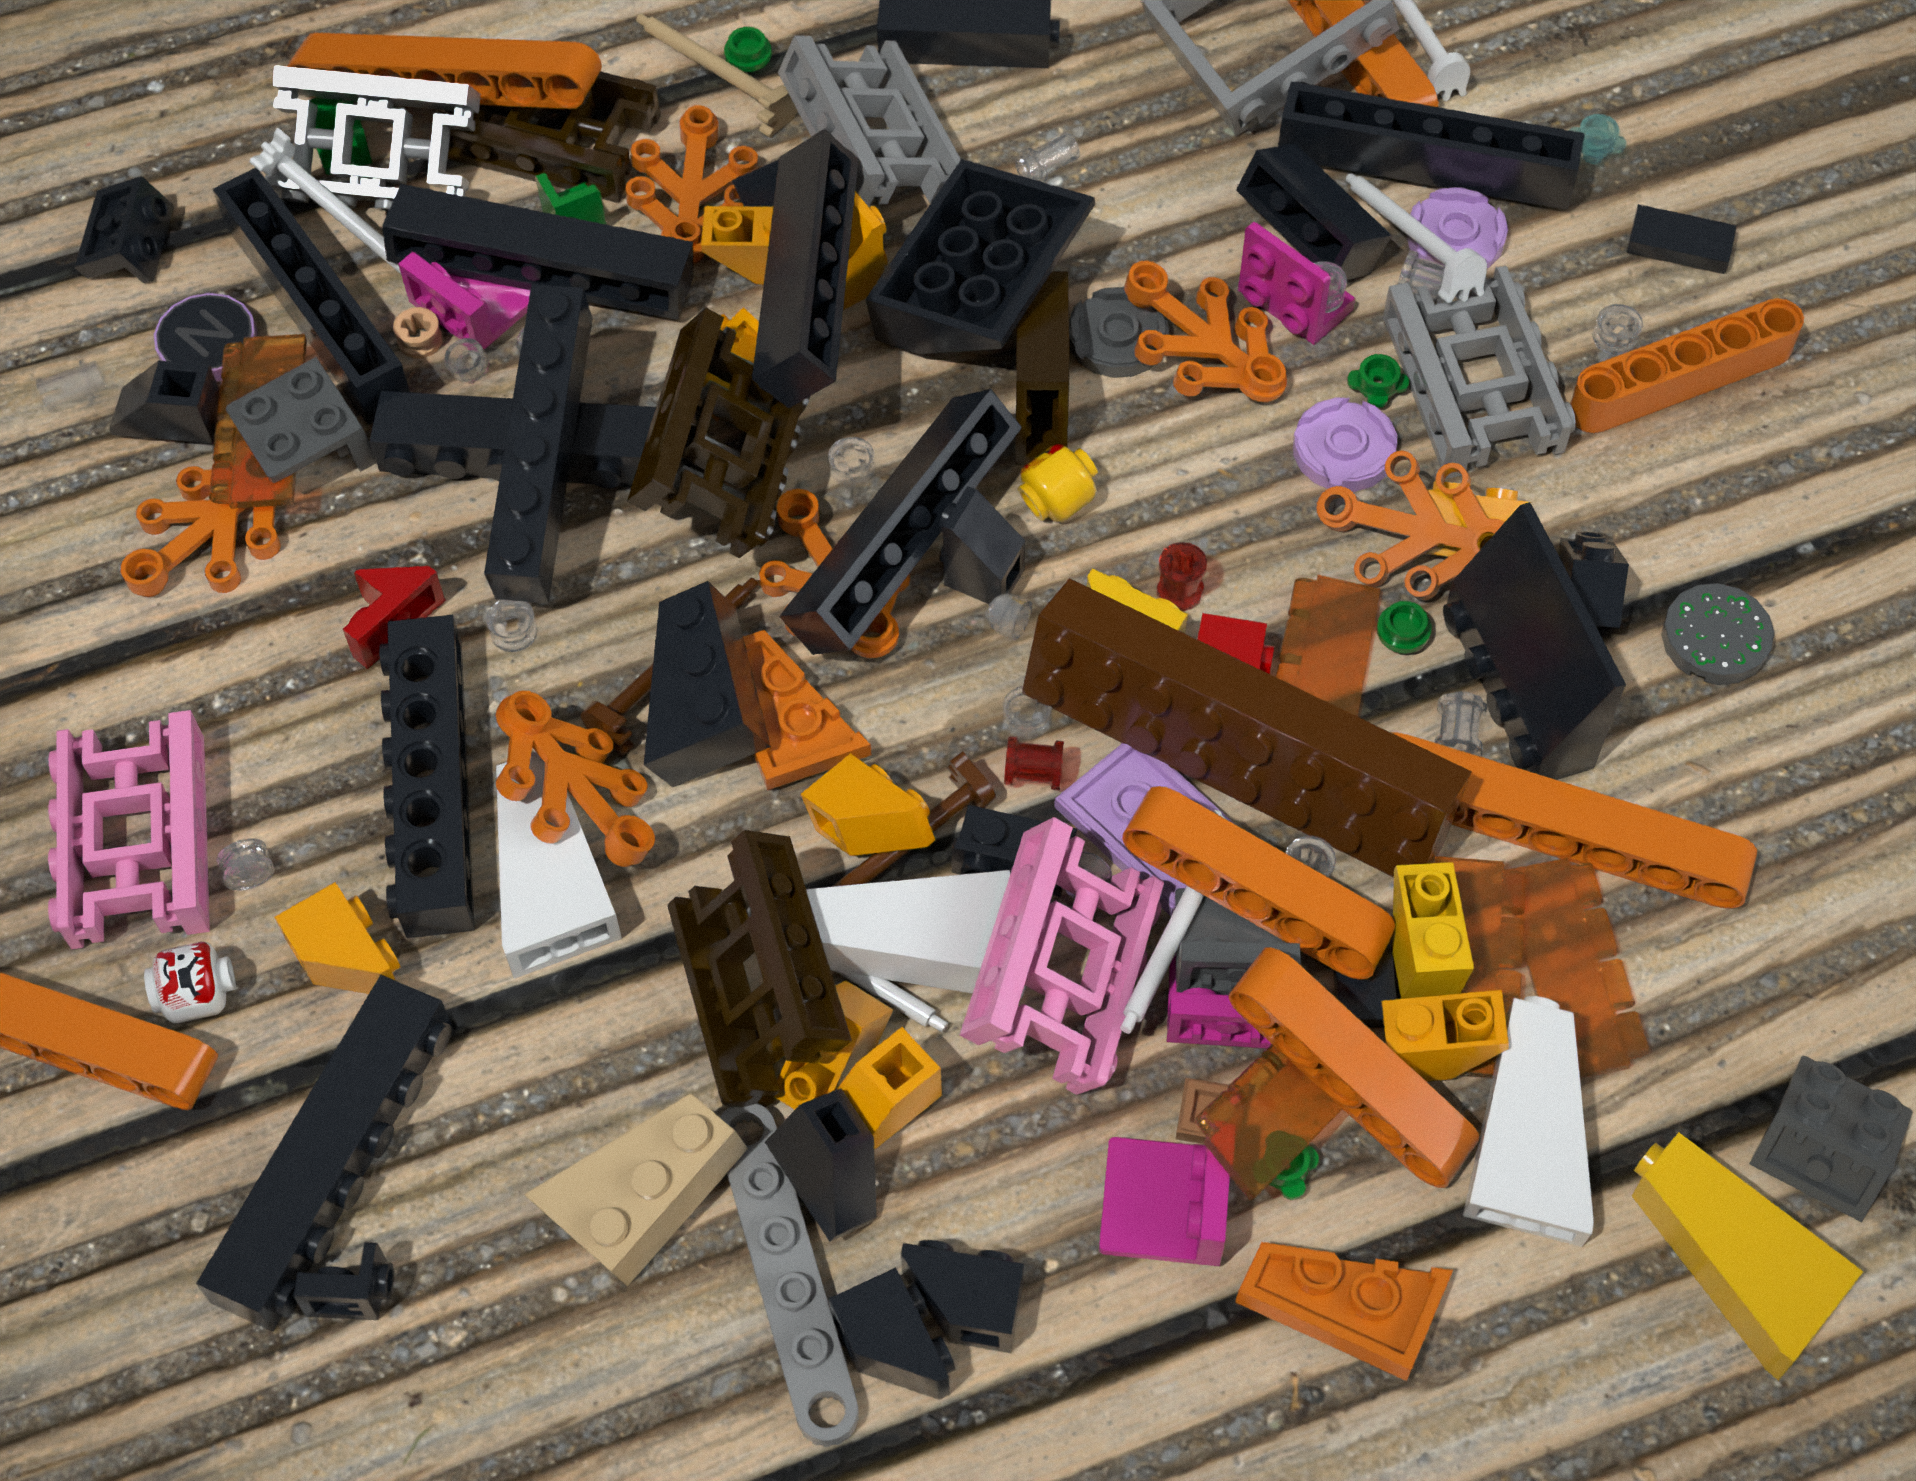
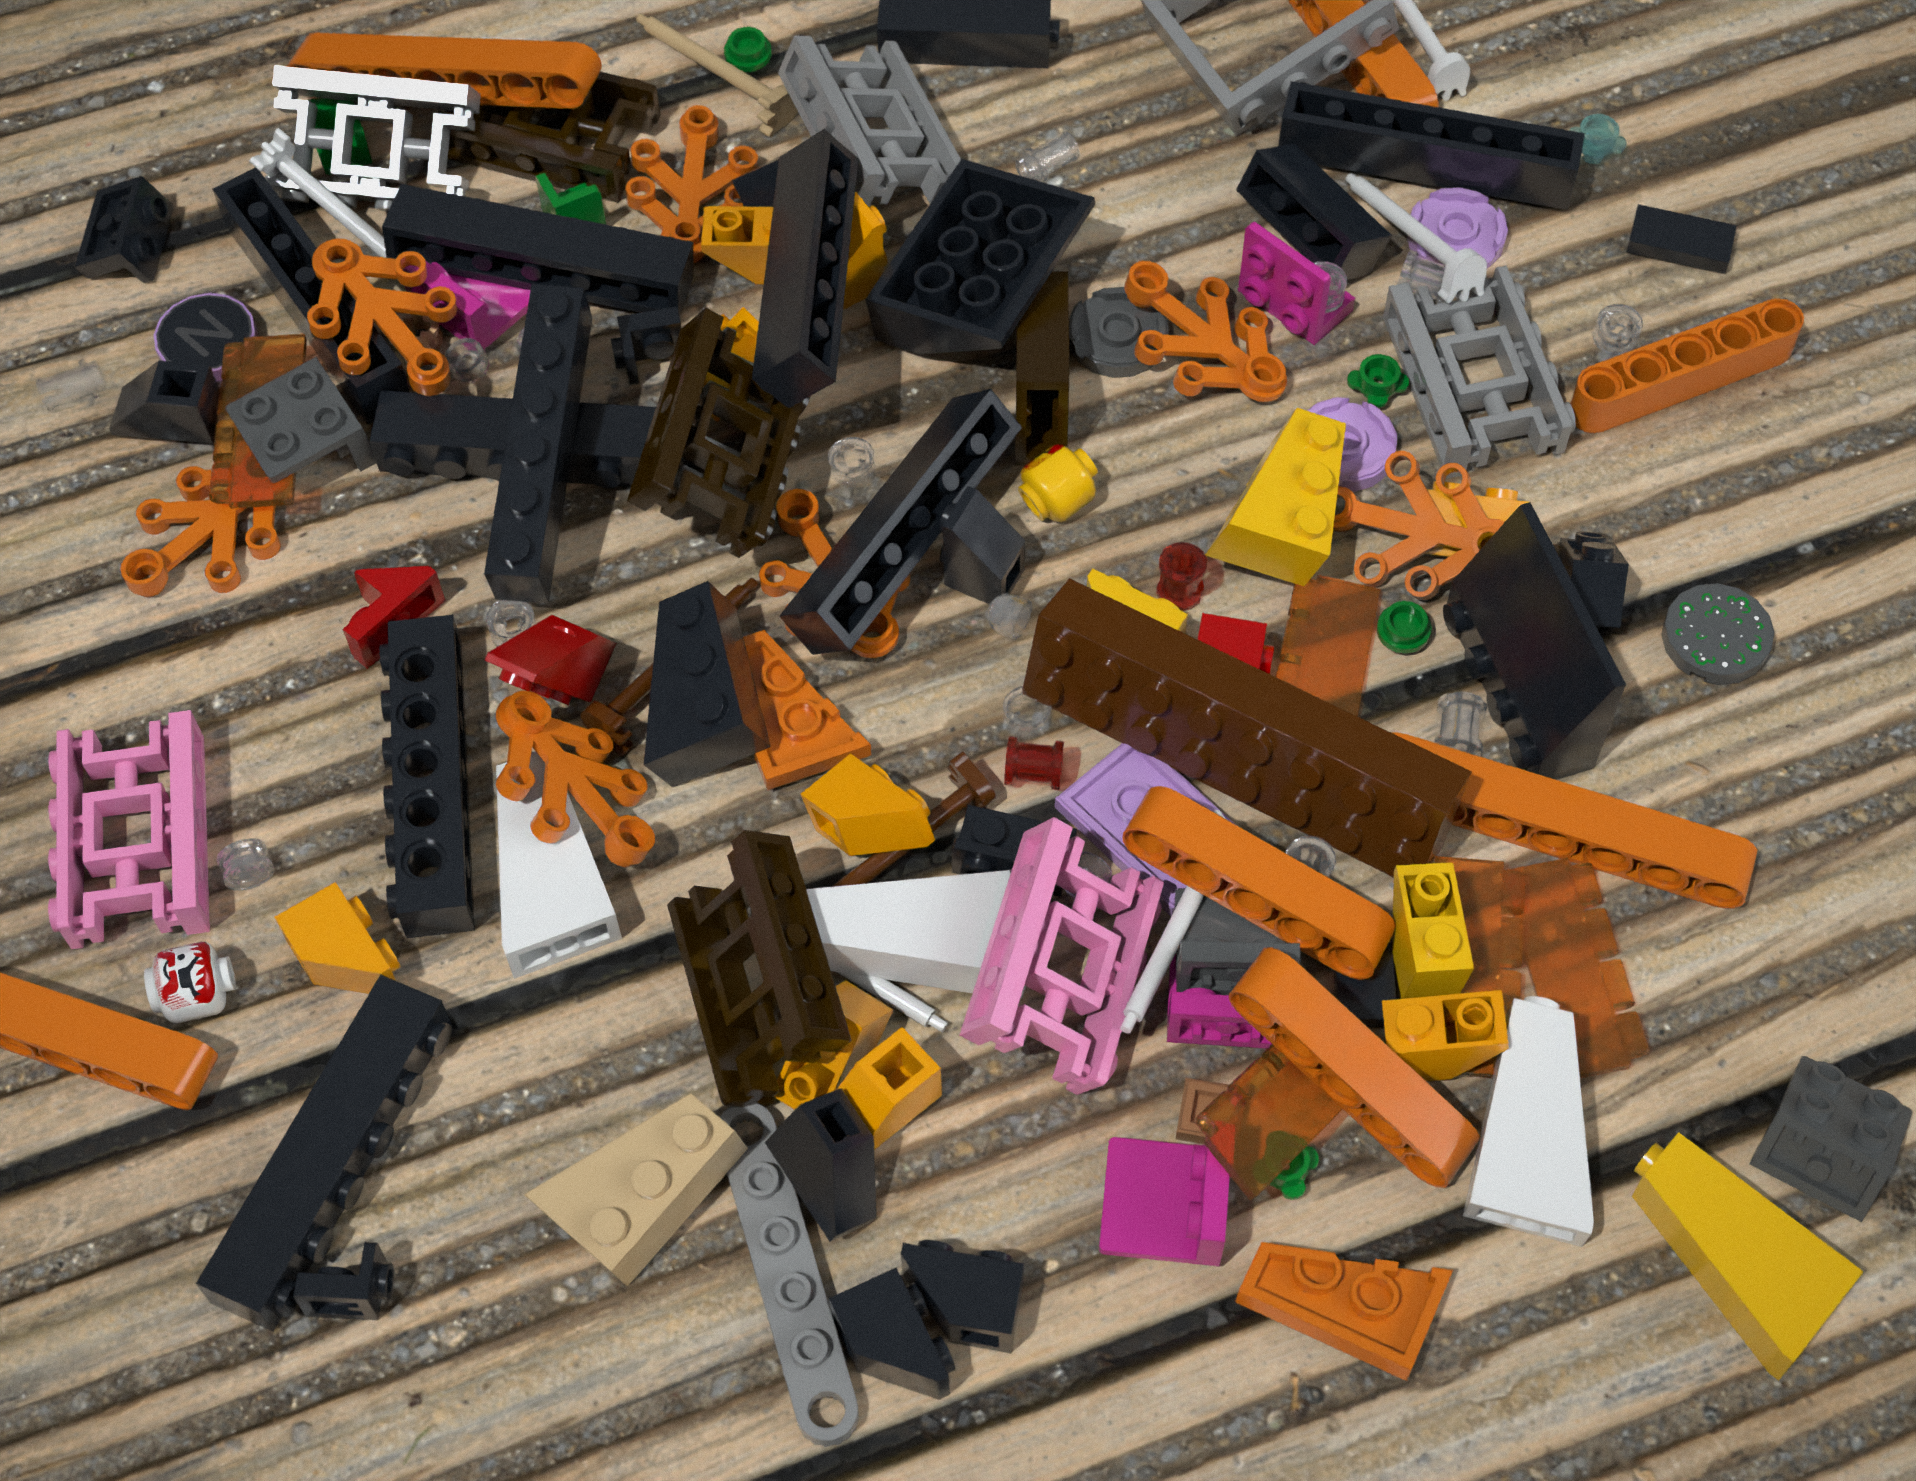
(380, 306): none -> orange plant
(554, 660): none -> red slope
(645, 337): none -> black bracket
(1288, 504): none -> yellow wedge

